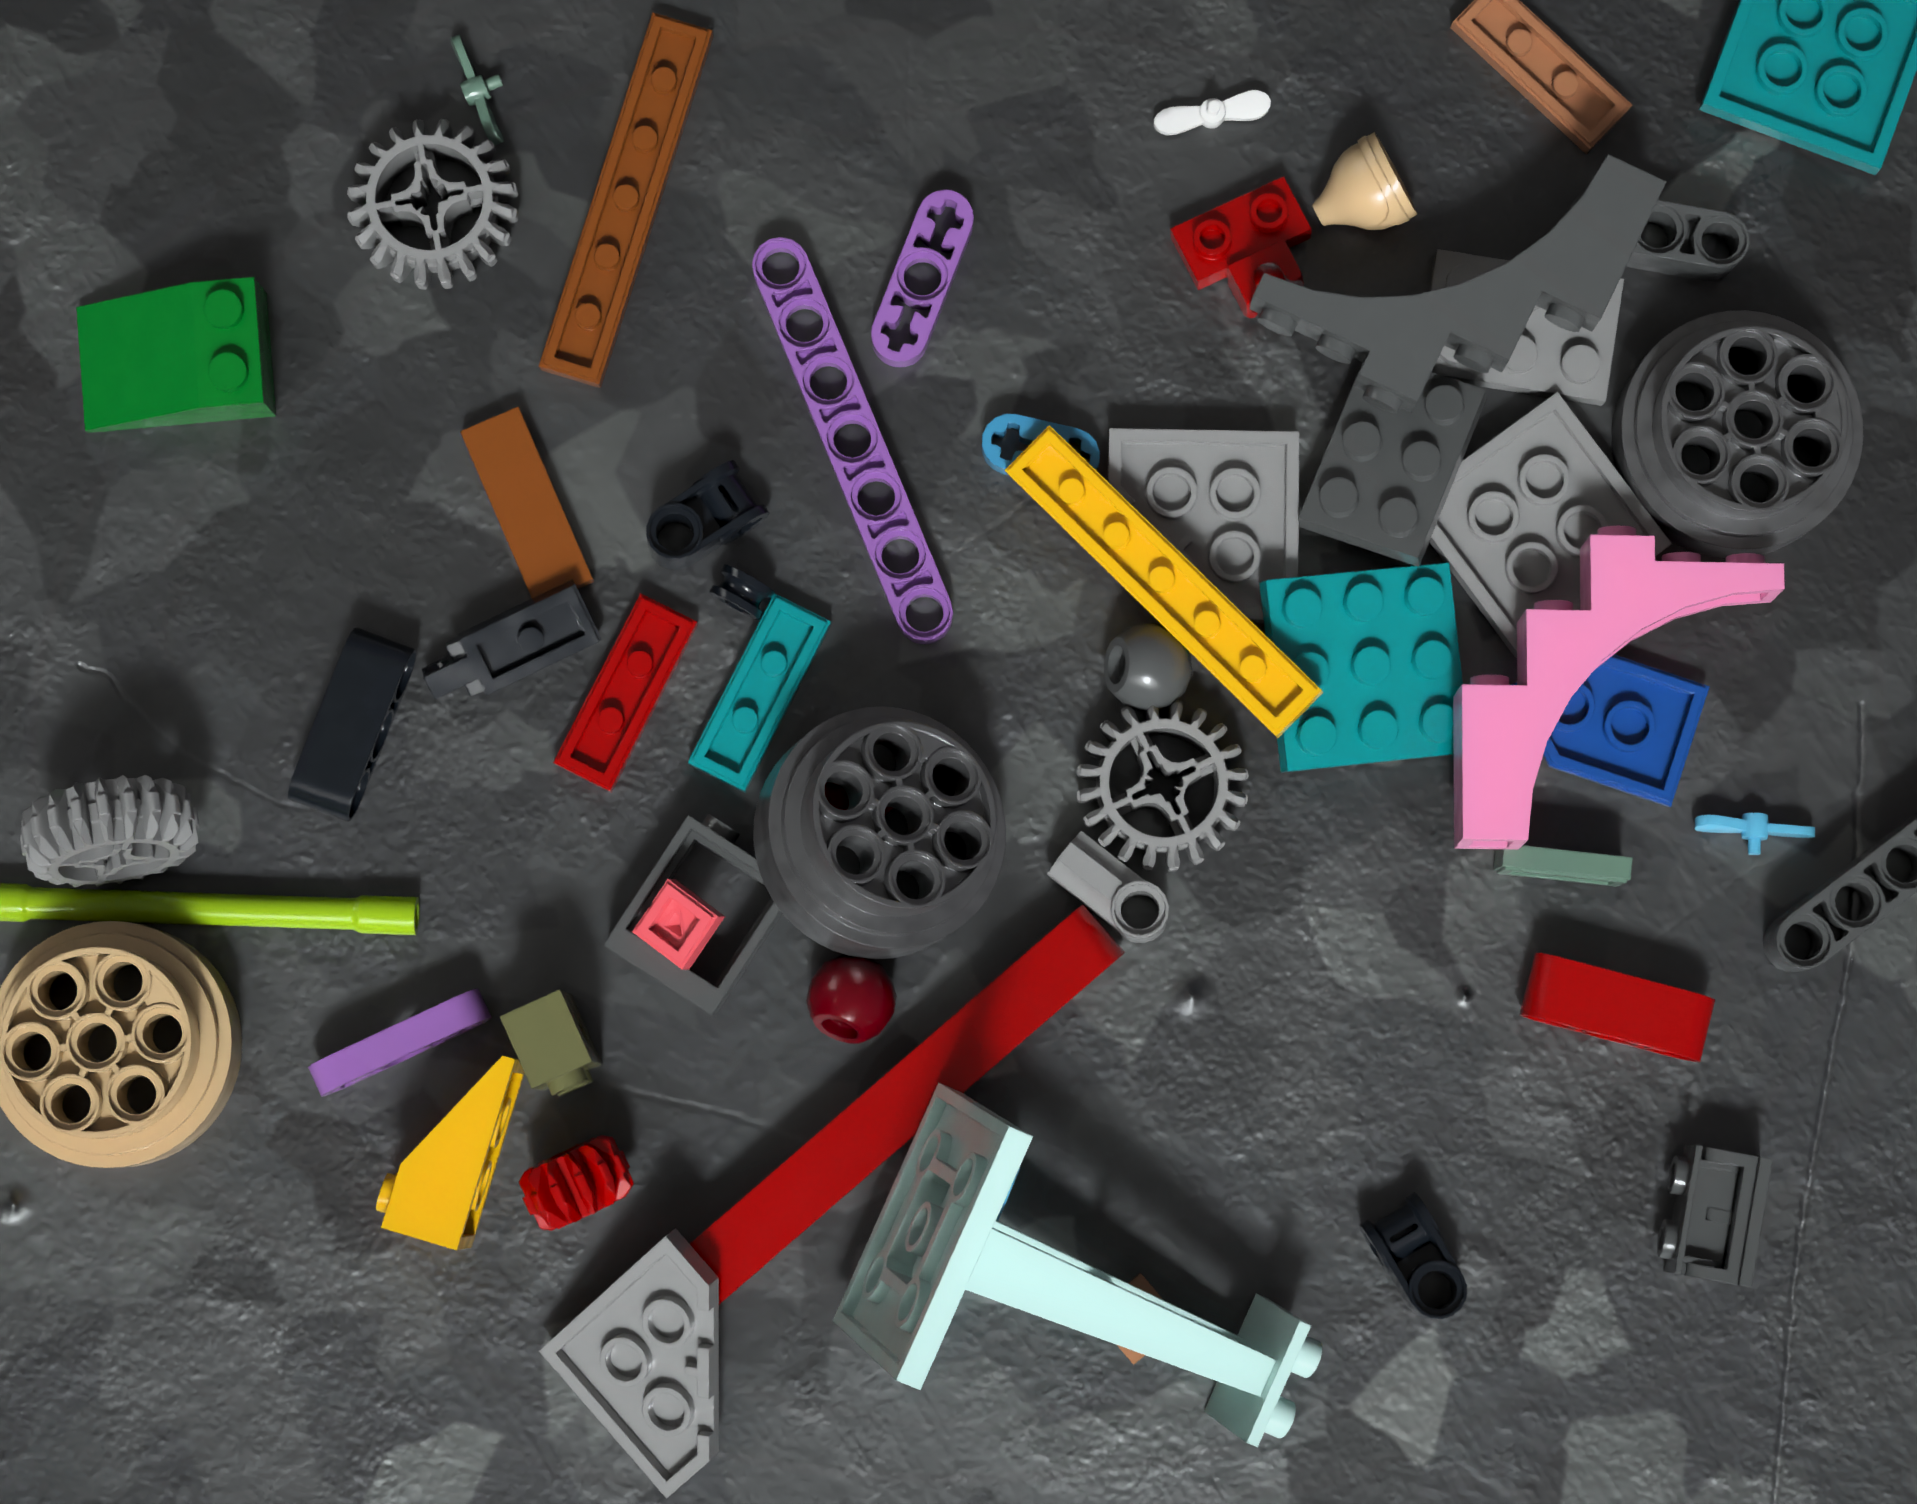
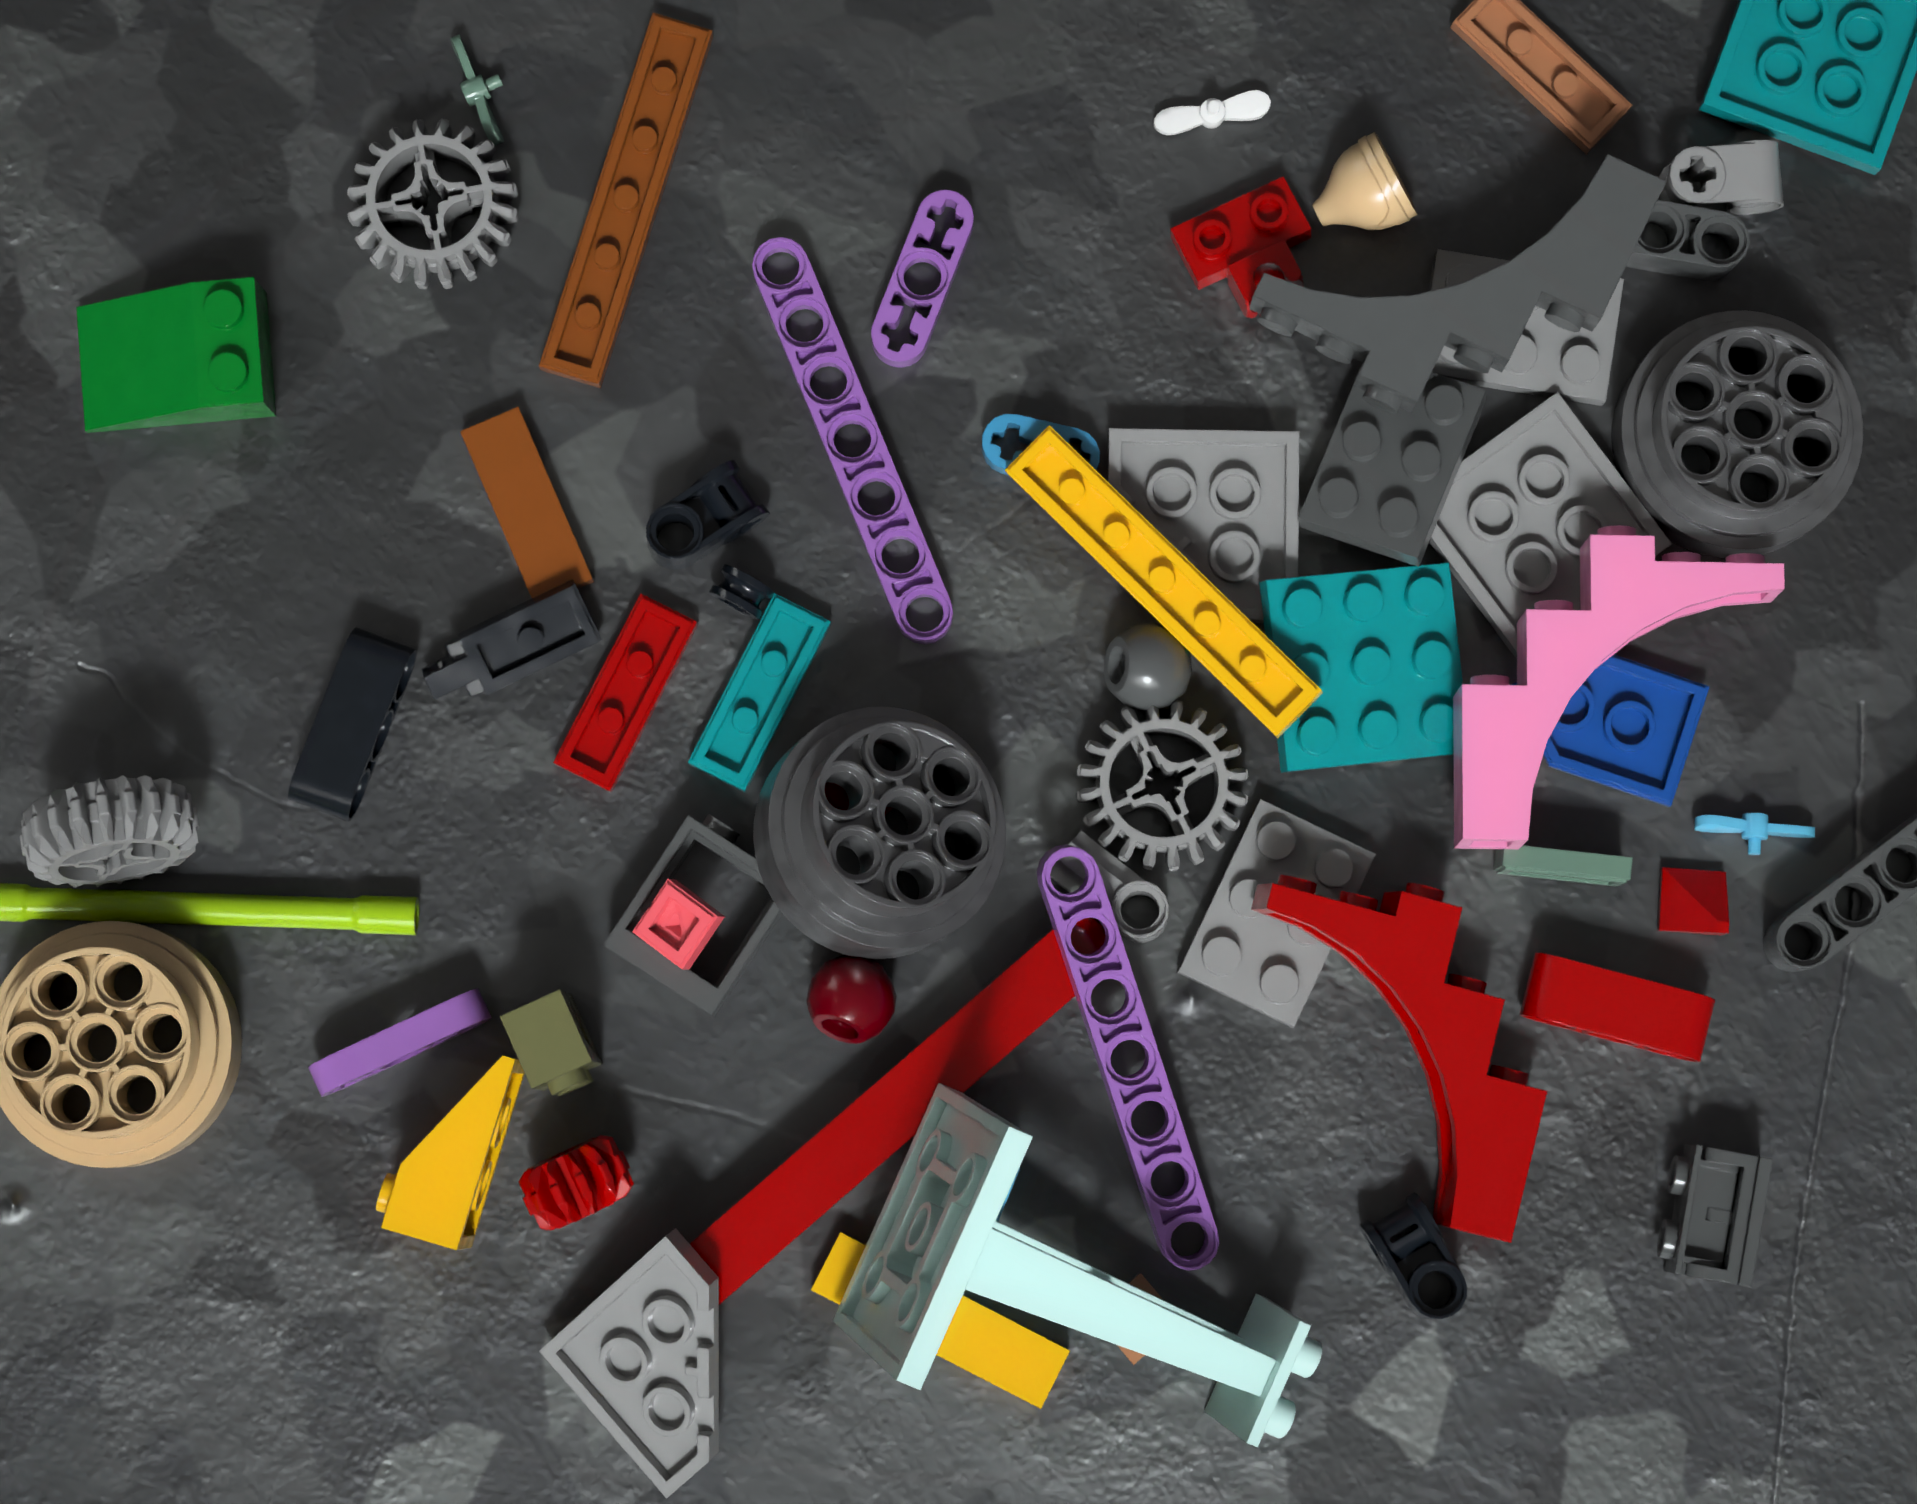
(976, 1337): none -> yellow tile
(1151, 1080): none -> medium lavender beam
(1252, 954): none -> light grey plate
(1482, 1119): none -> red arch
(1693, 901): none -> red slope
(1732, 178): none -> light grey piece

